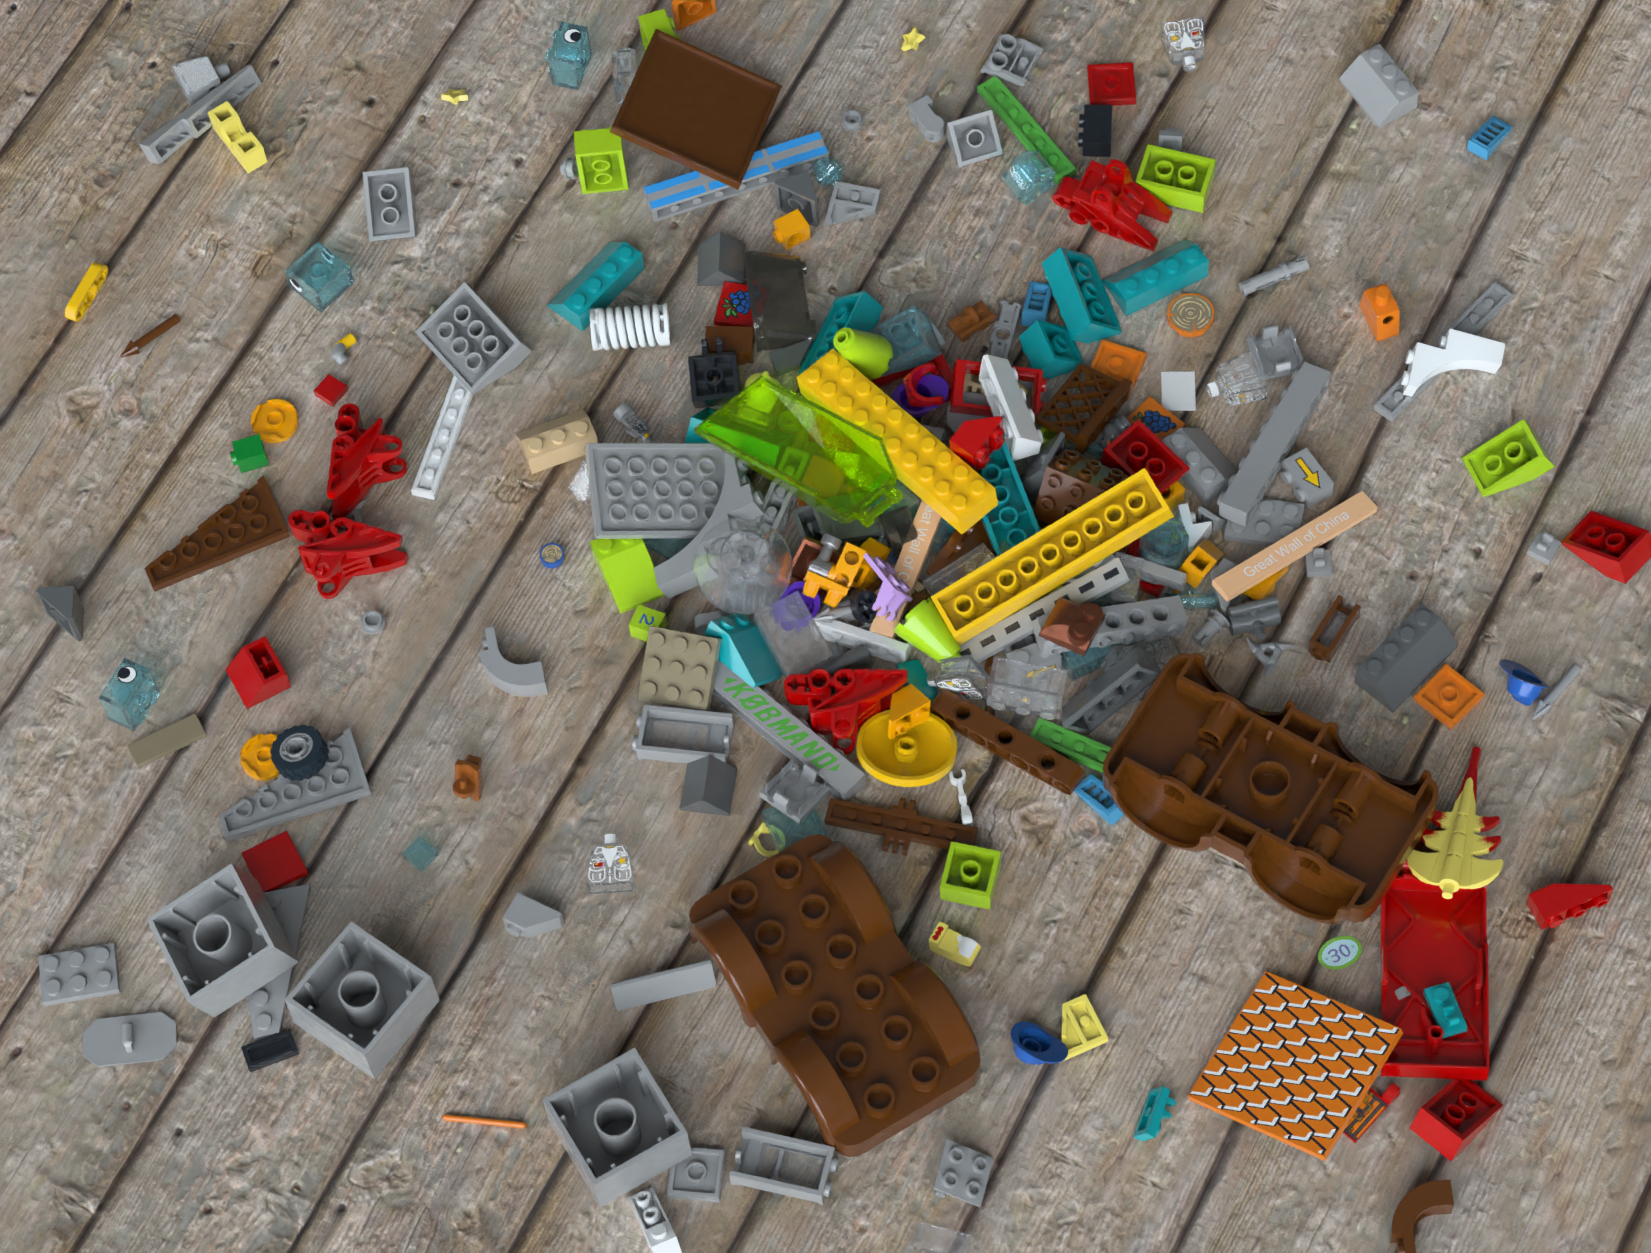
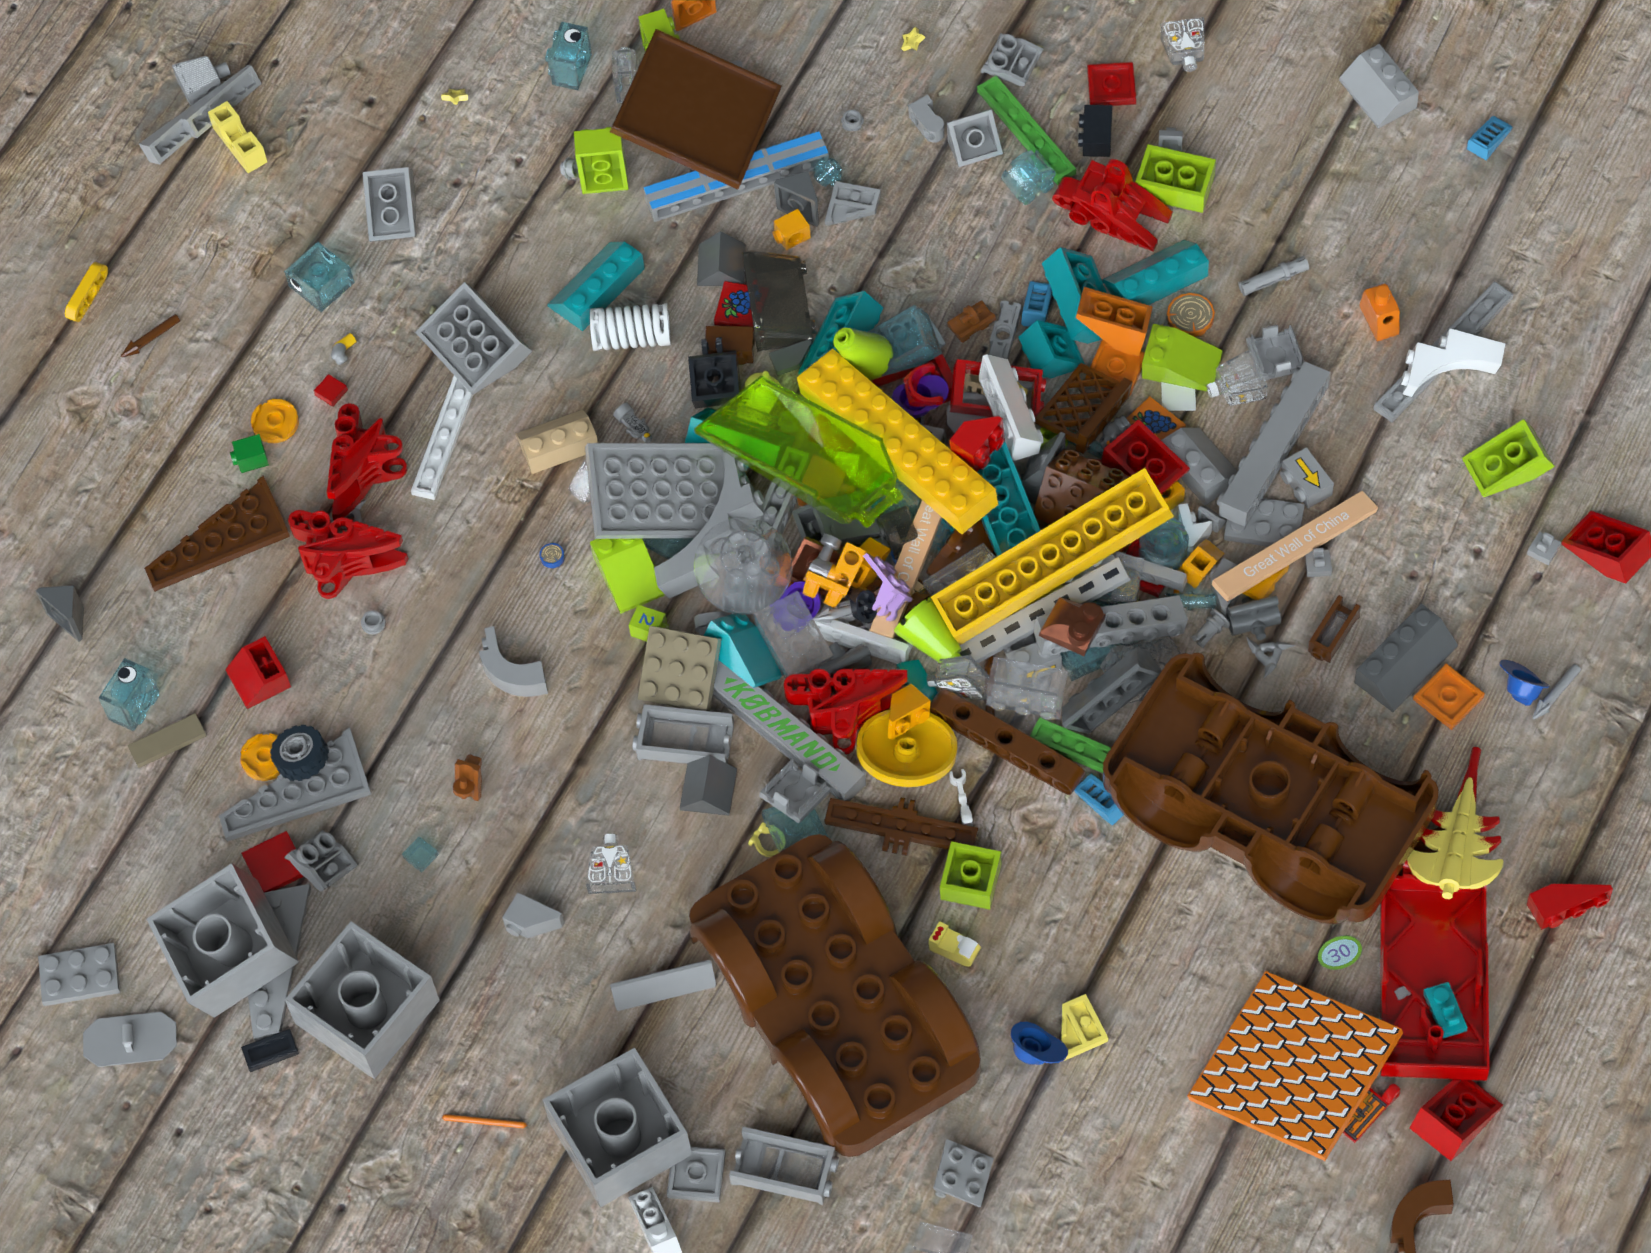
(322, 860): none -> light grey slope
(1115, 319): none -> orange slope
(1152, 1113): teal plate -> none
(1179, 359): none -> lime slope

